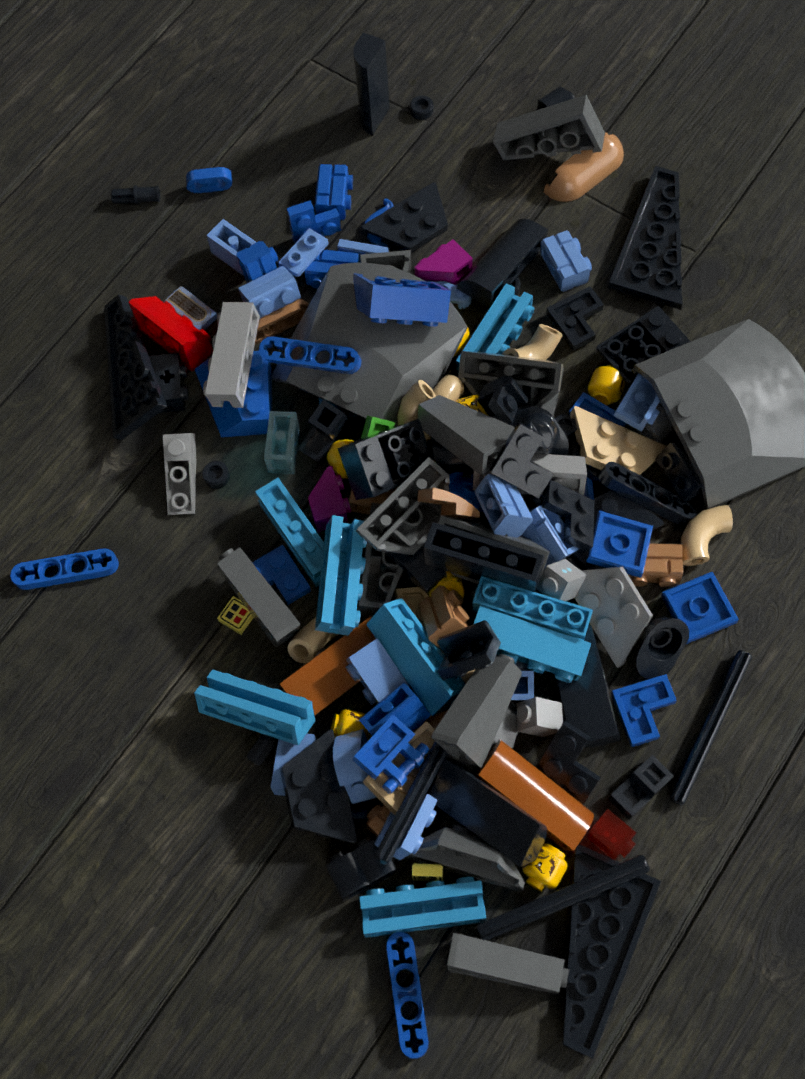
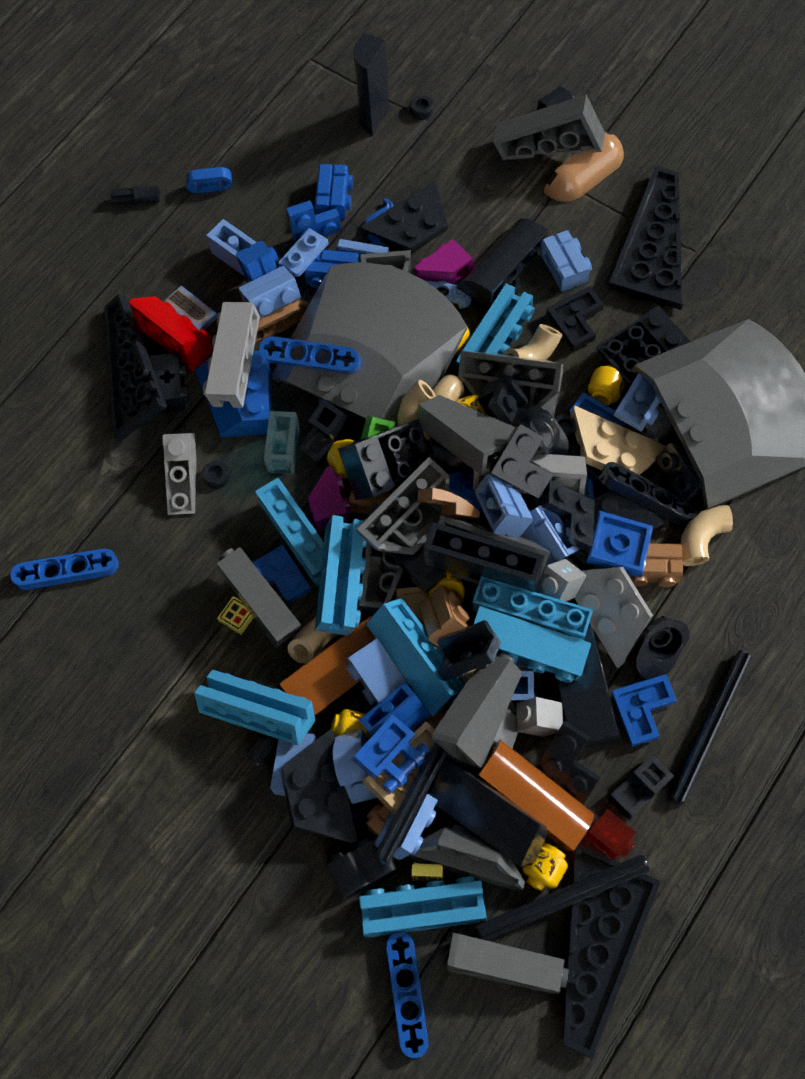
(401, 301): blue wedge -> none
(701, 606): blue plate -> none

